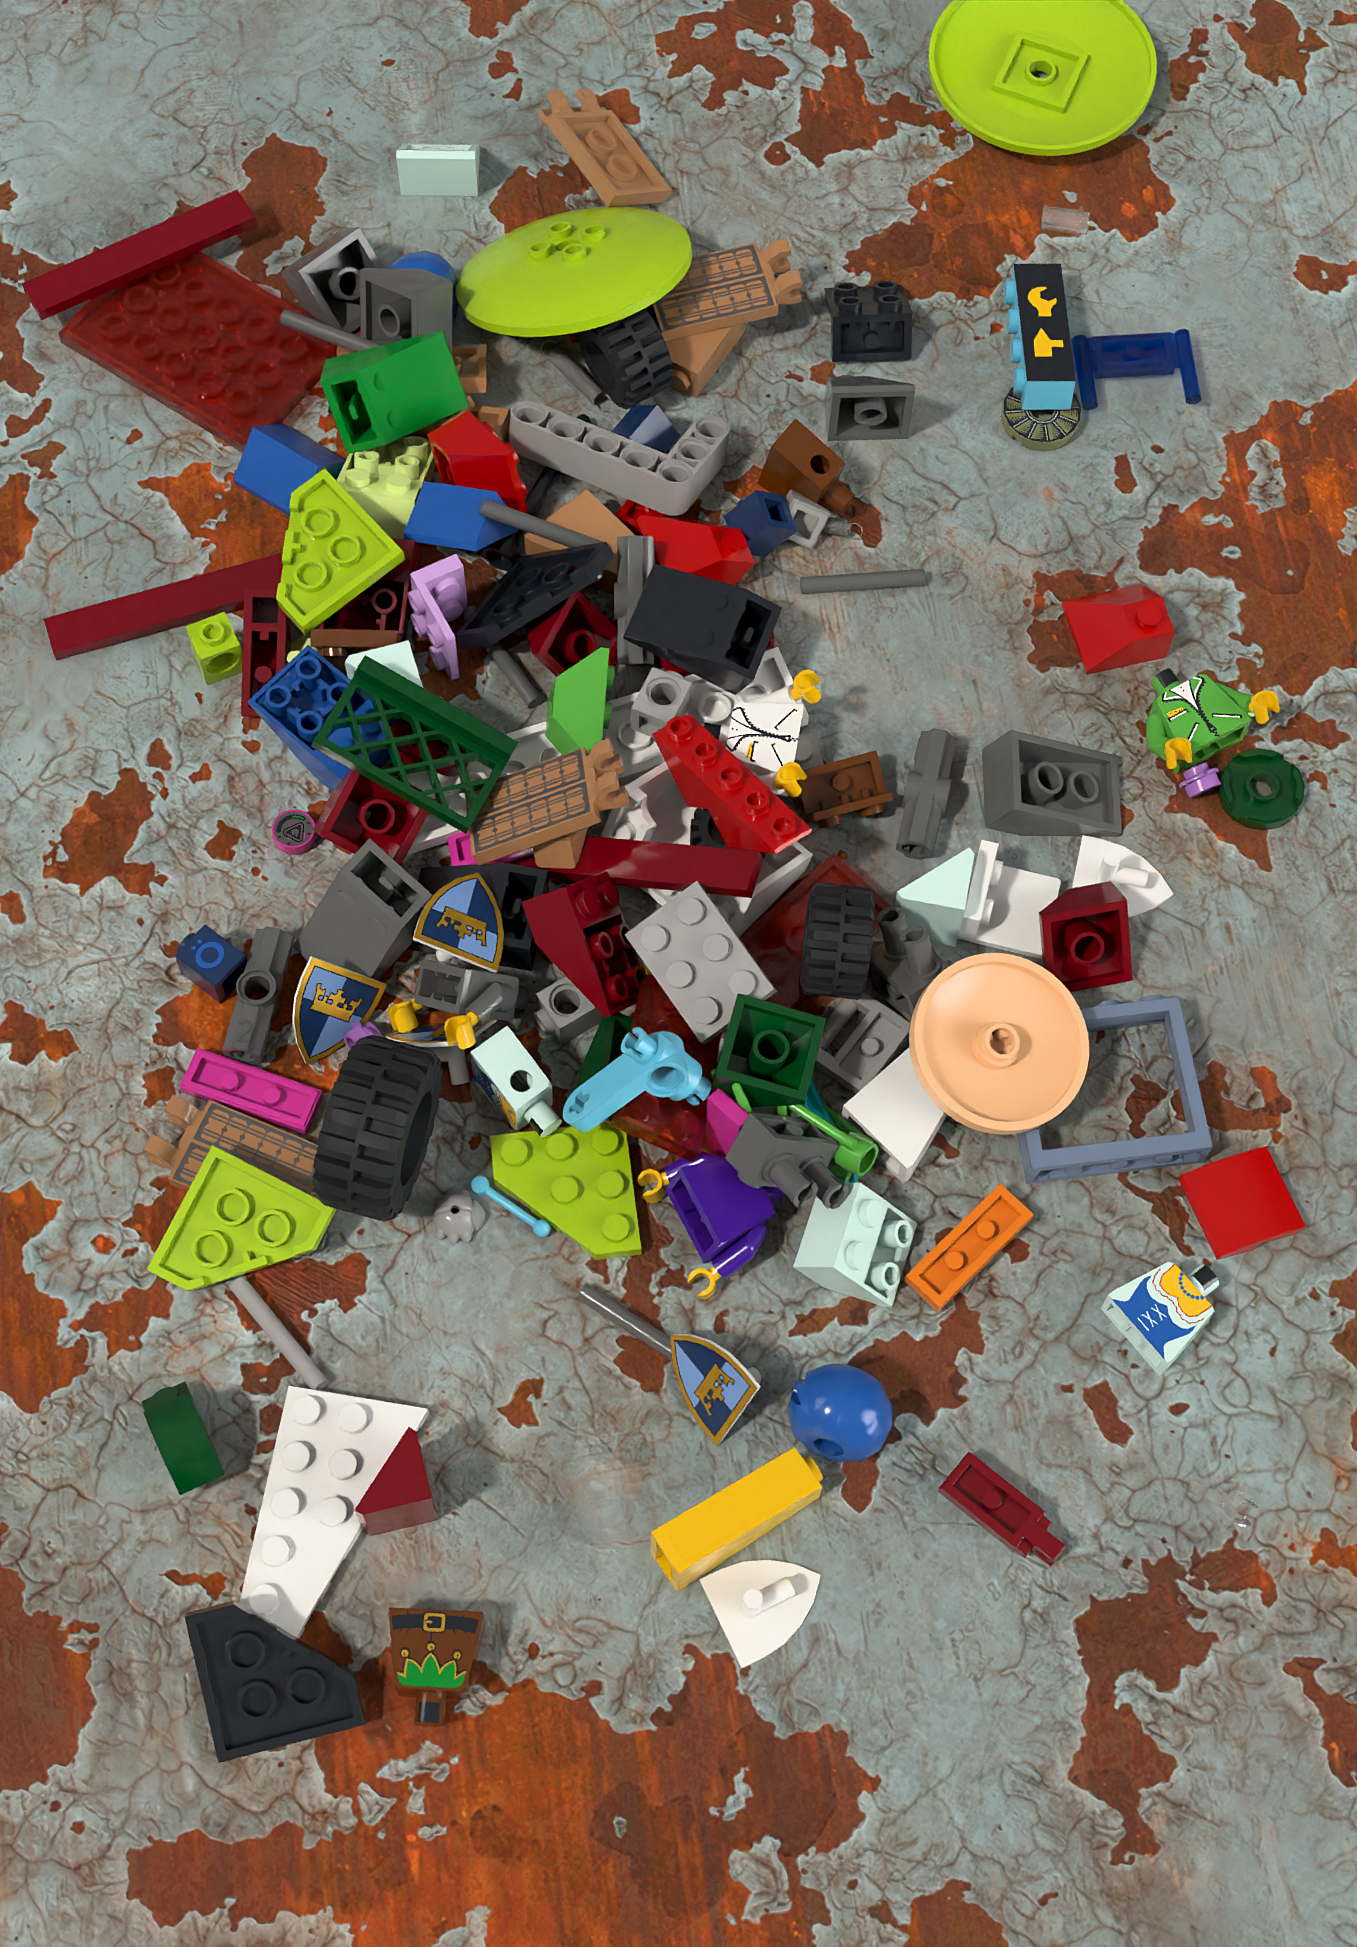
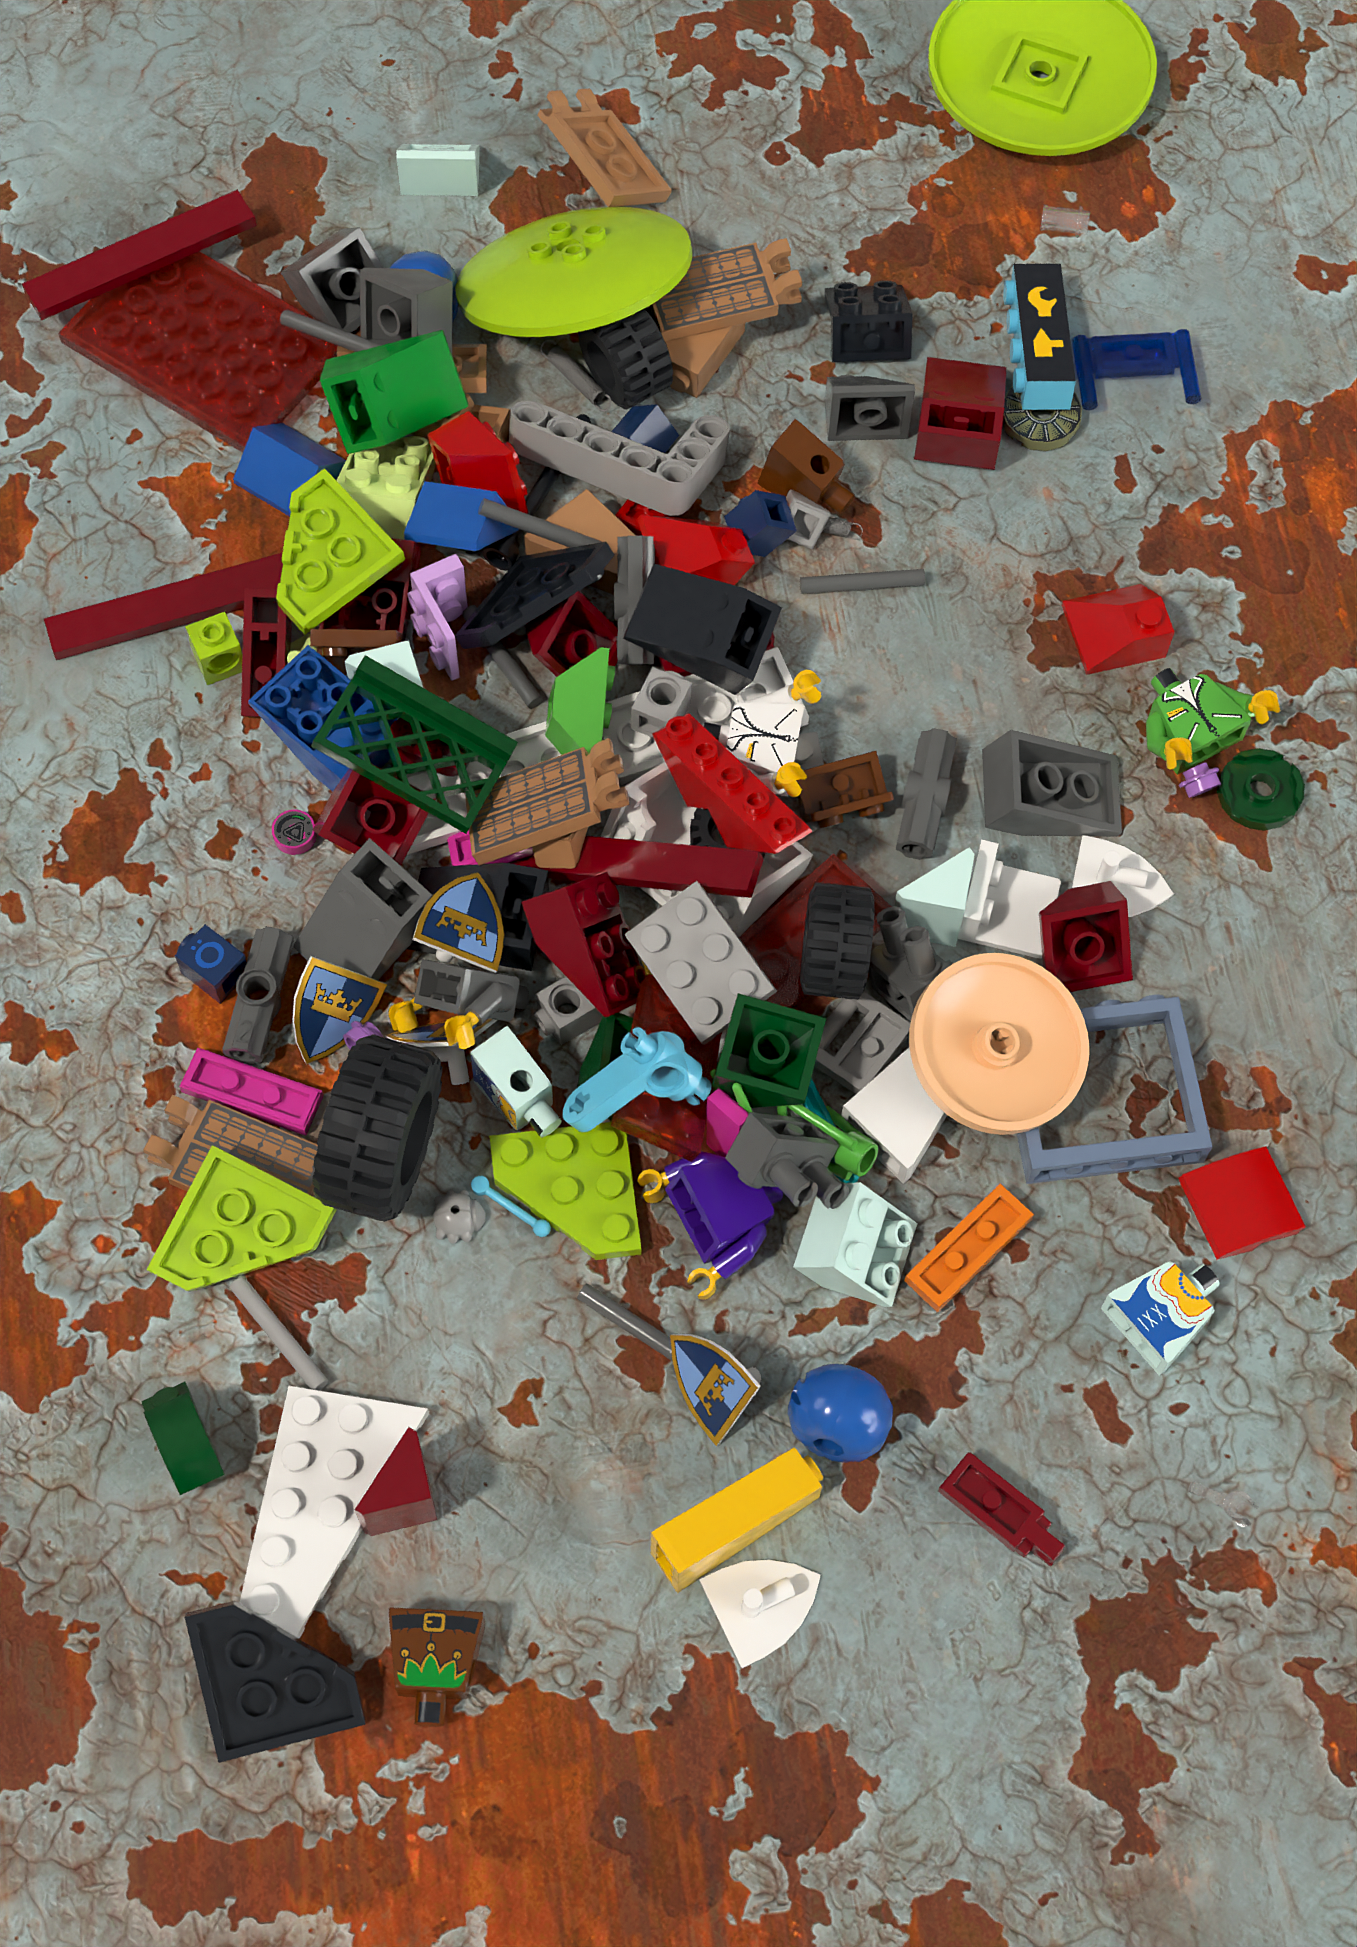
(961, 413): none -> dark red slope

